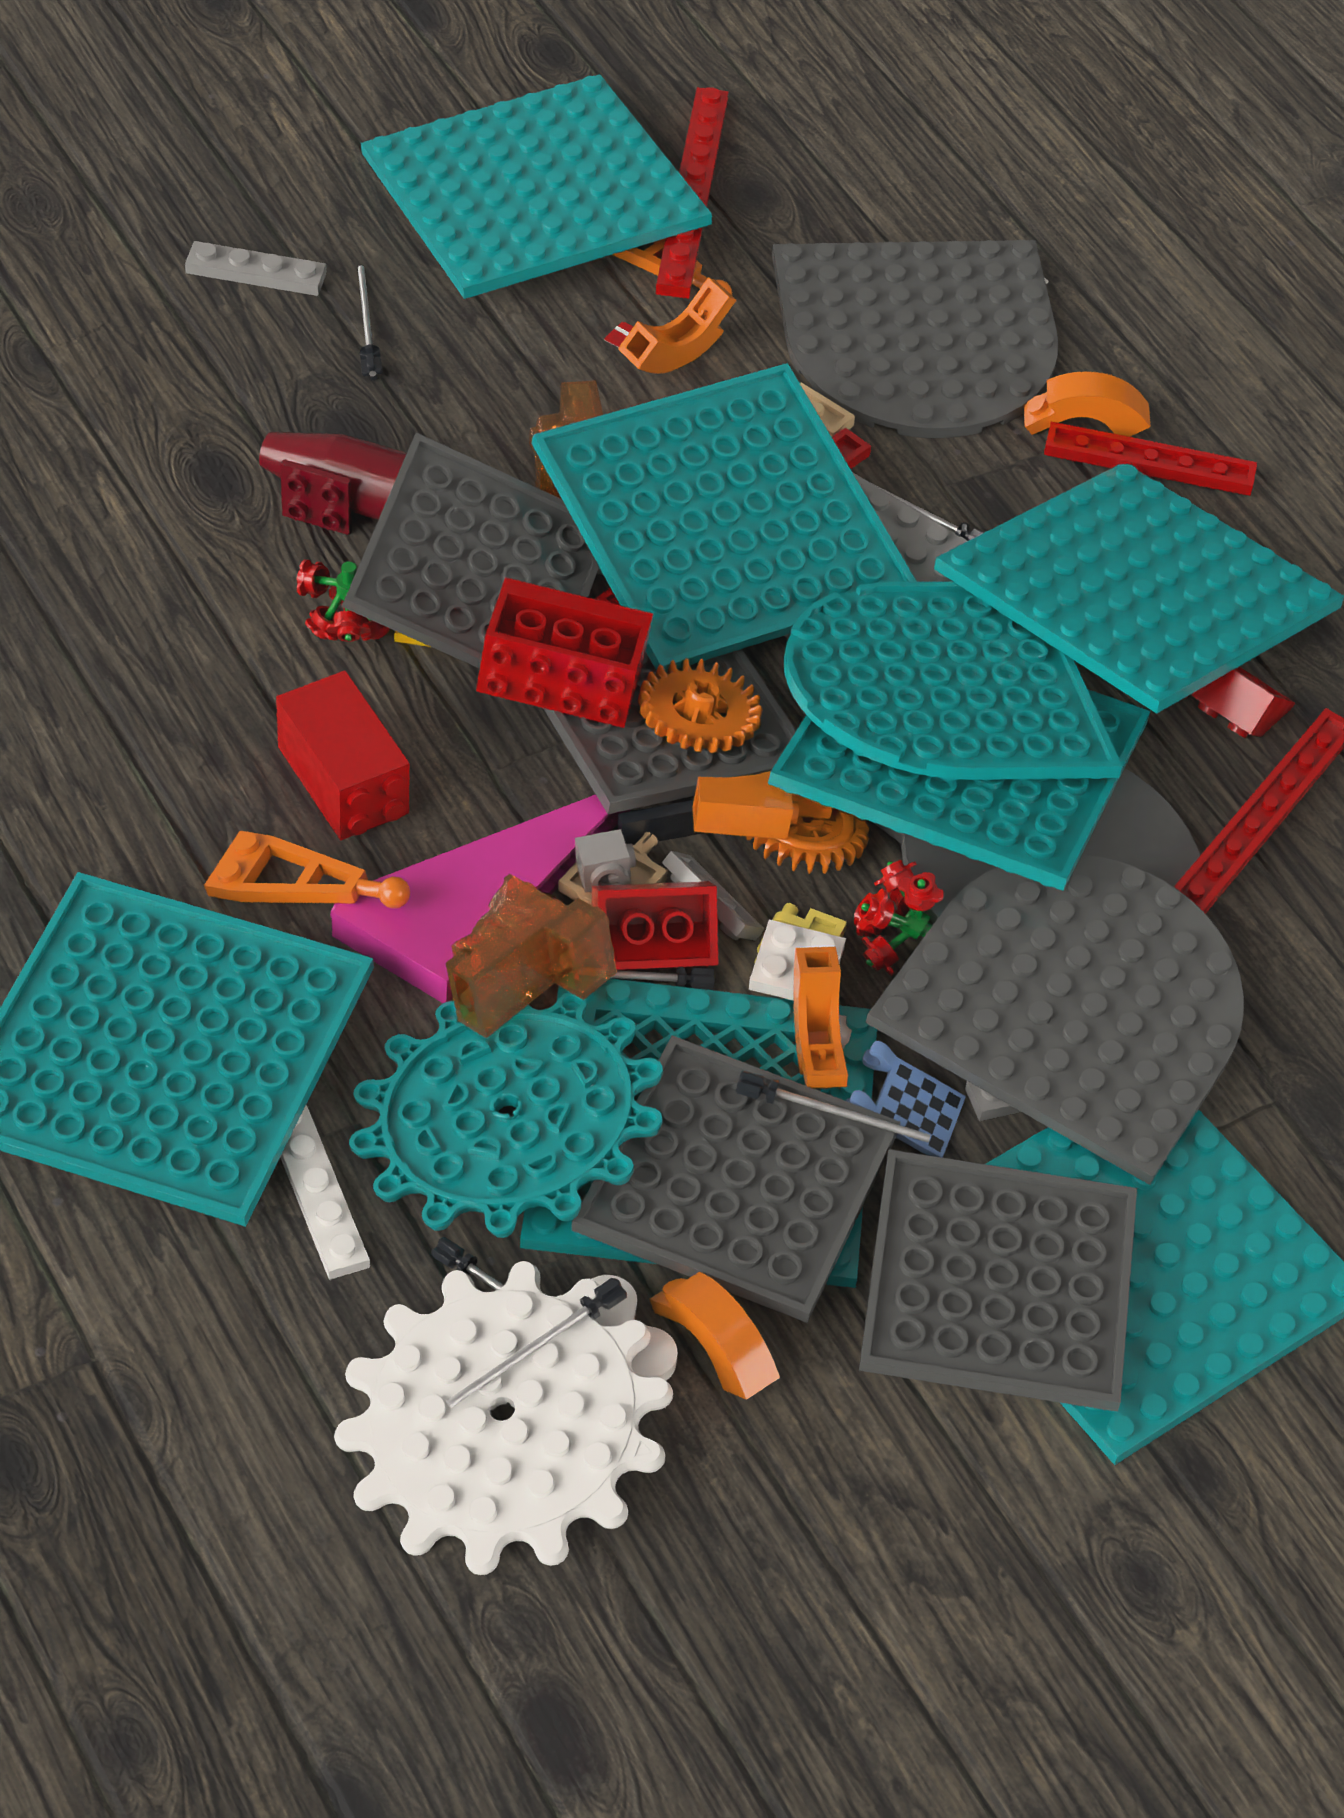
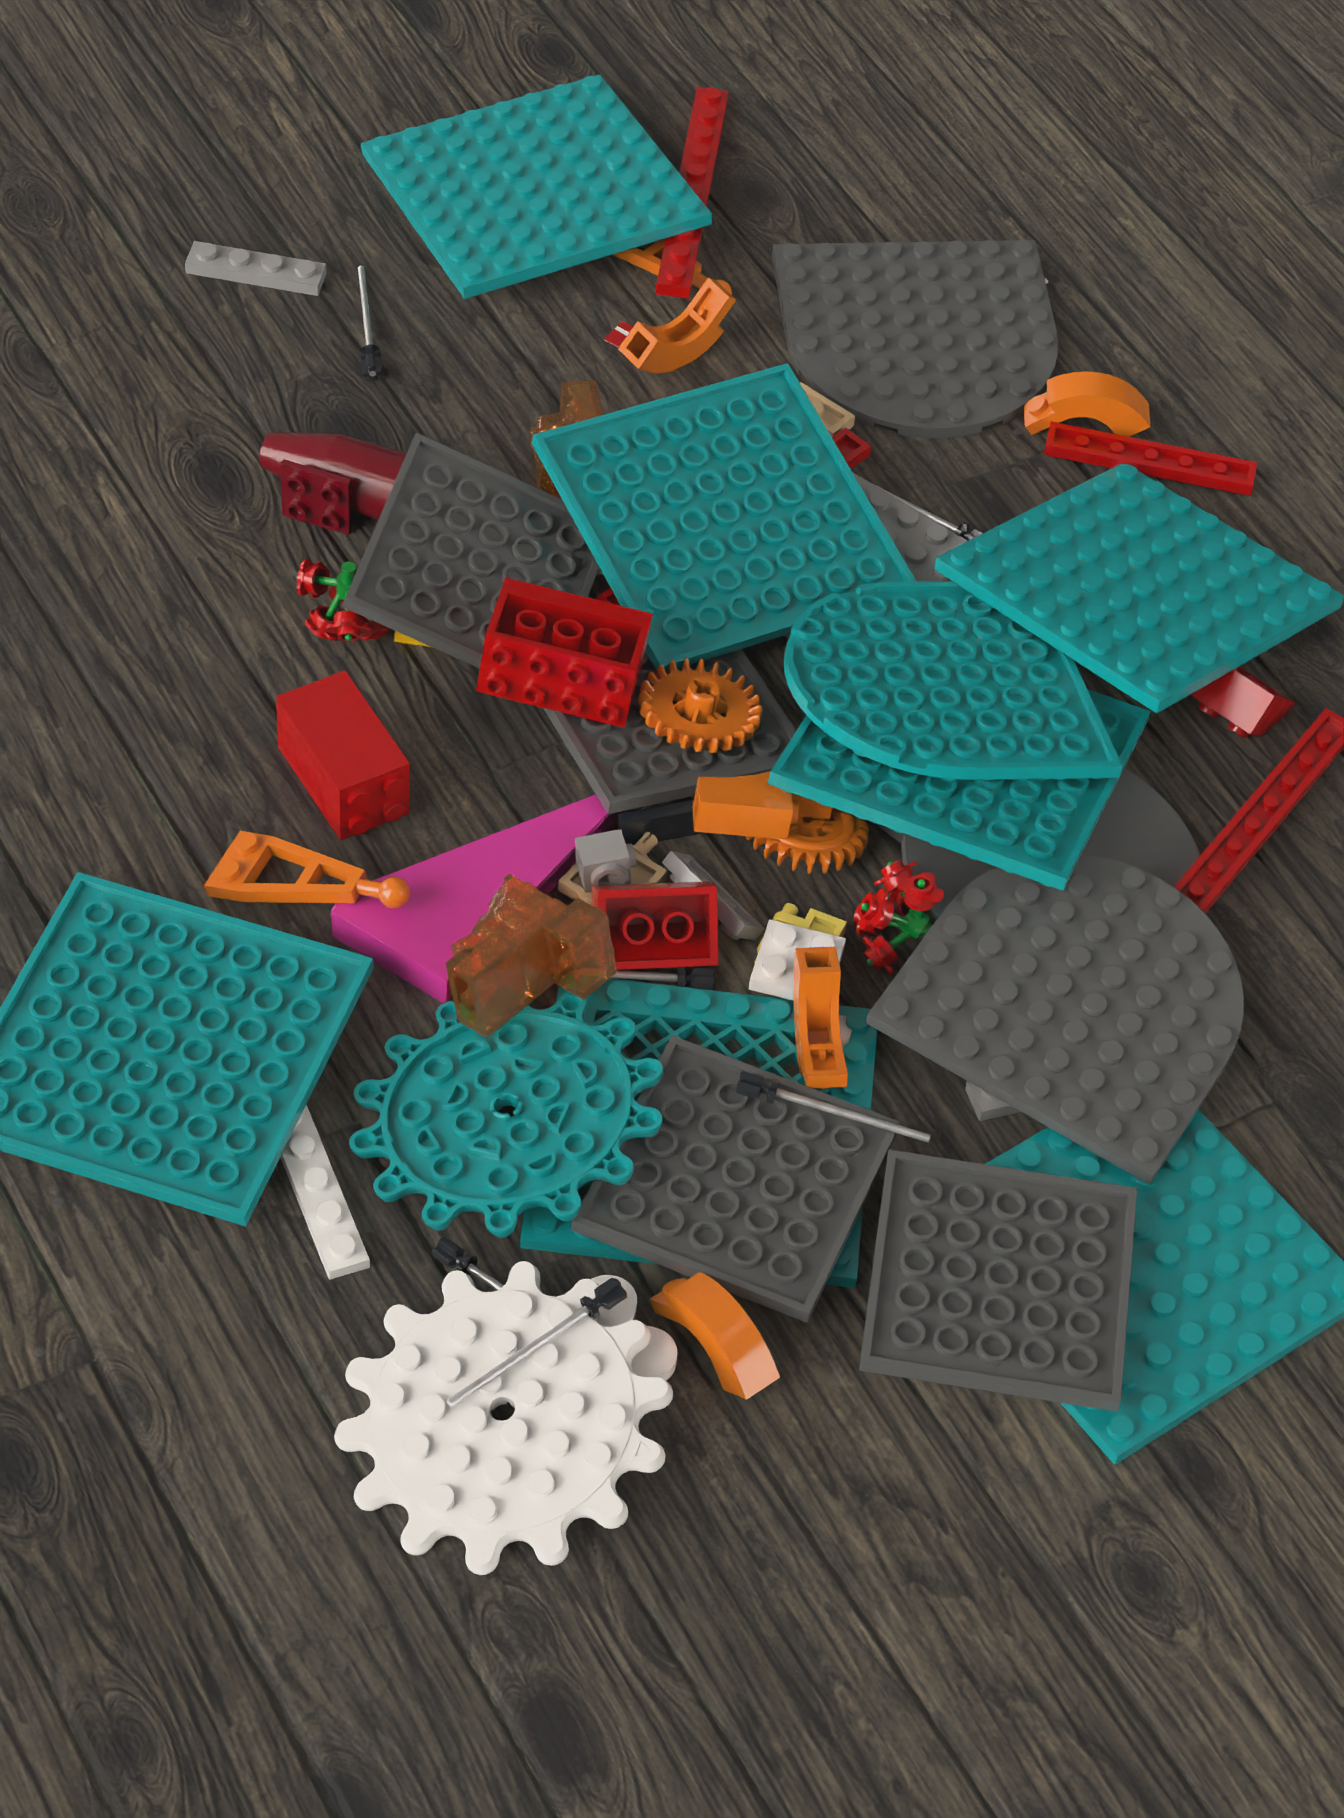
(912, 1099): medium blue flag -> none

